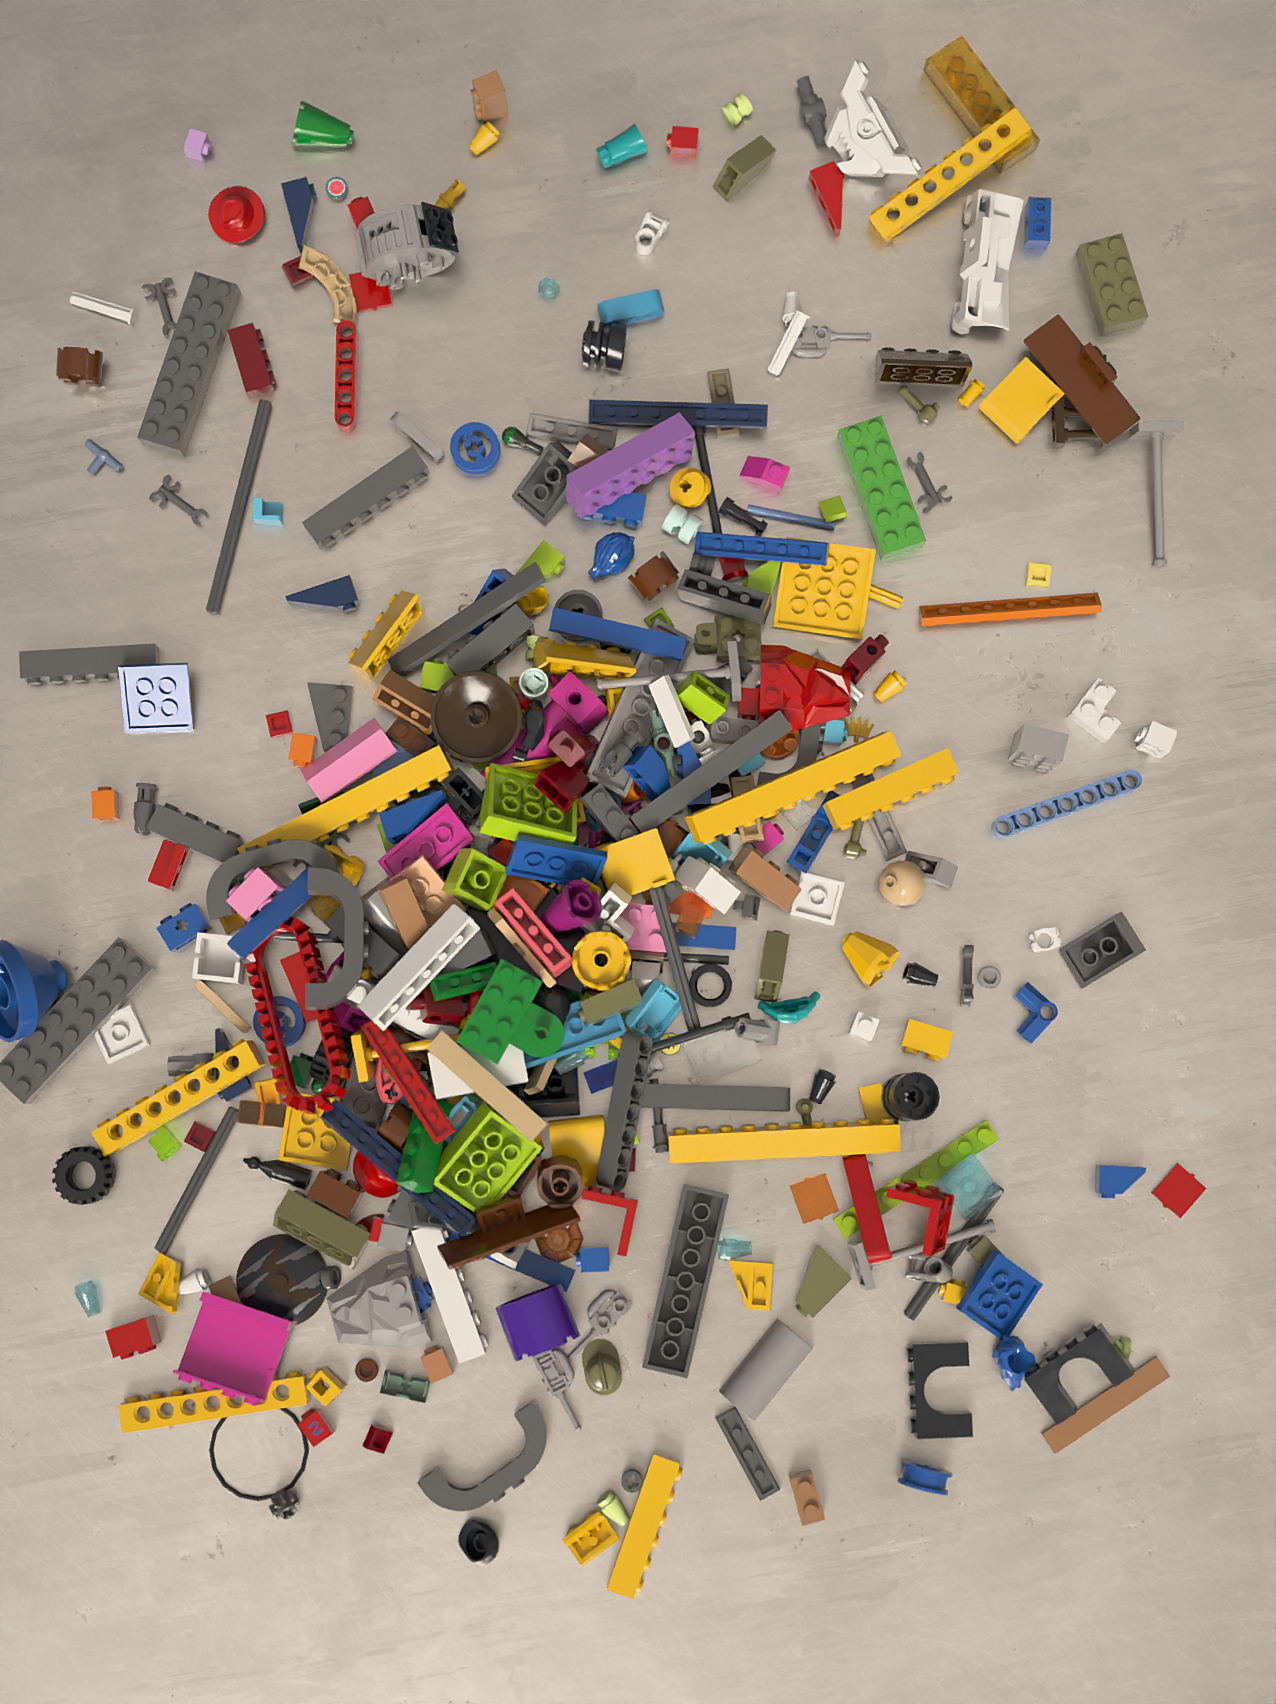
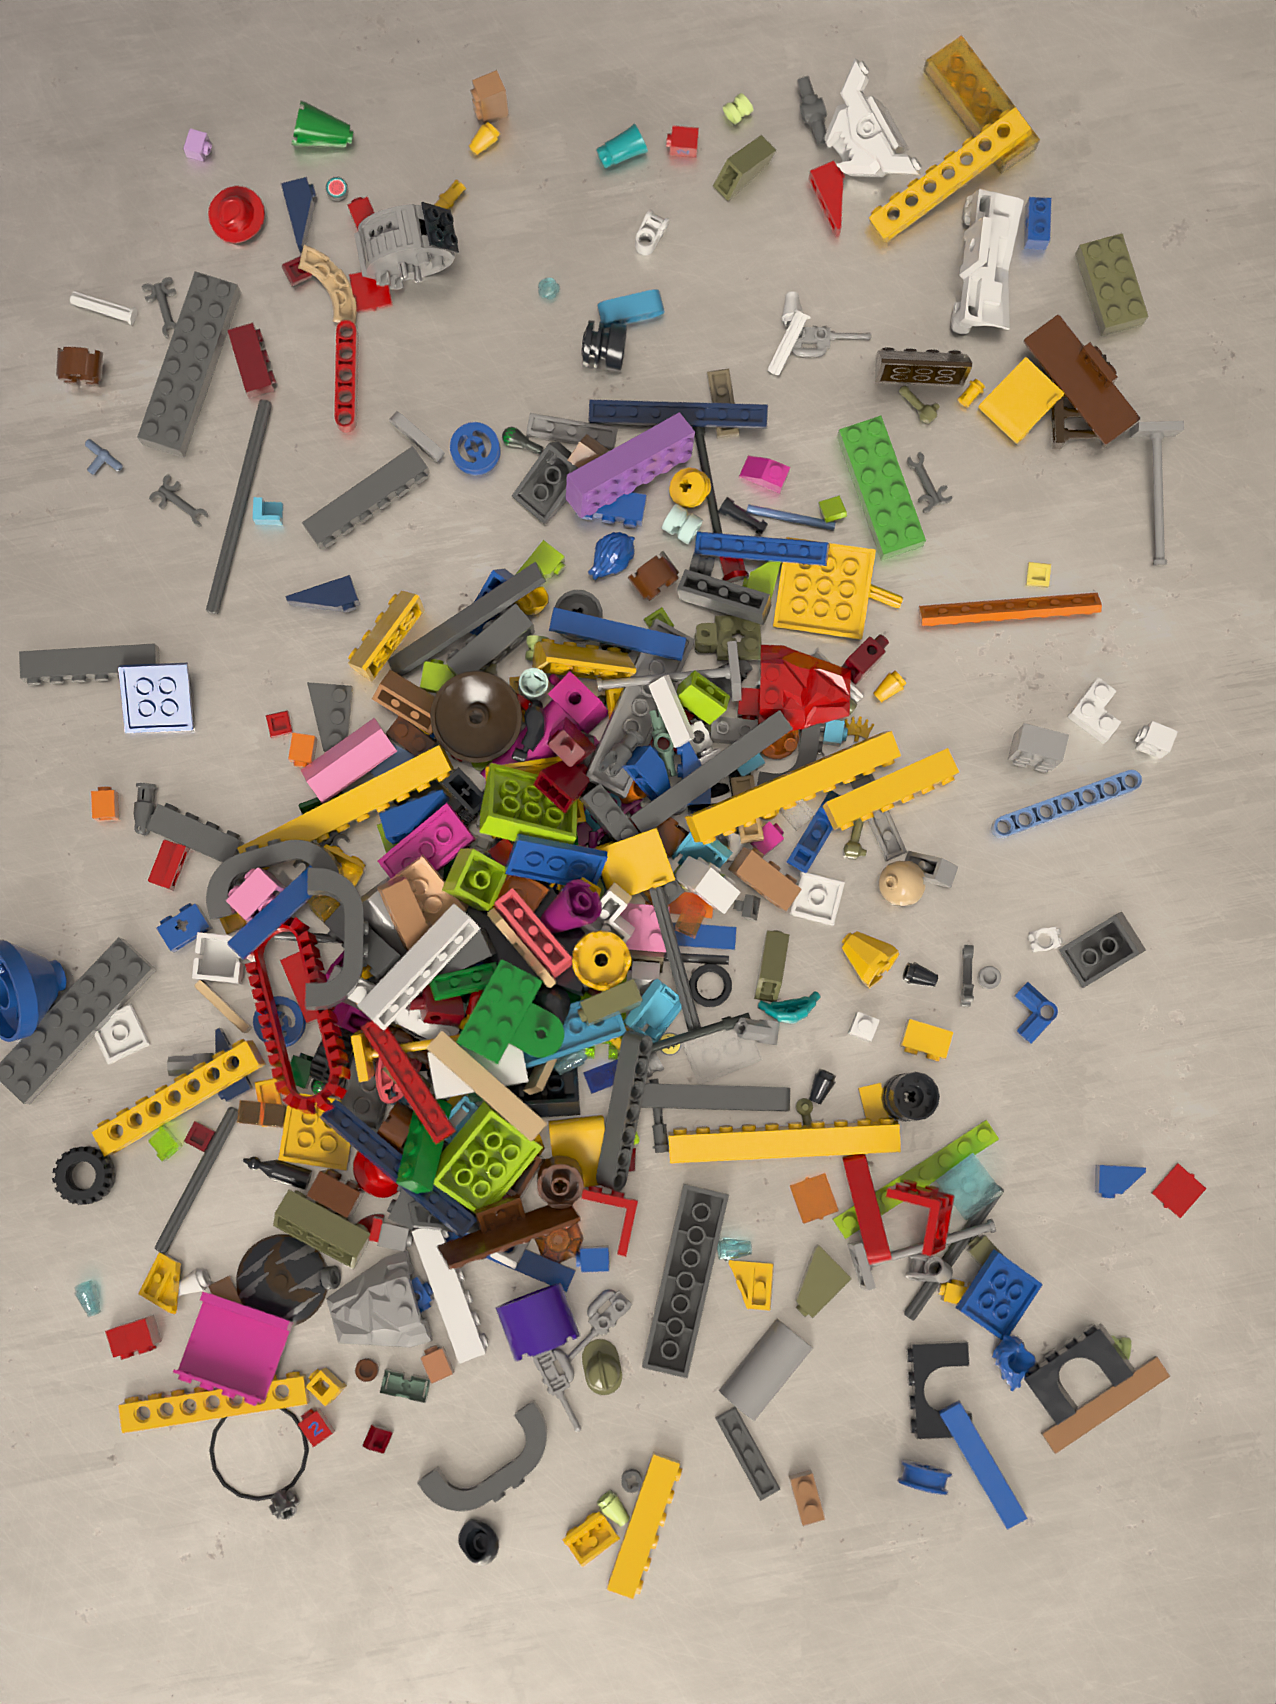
(983, 1464): none -> blue tile

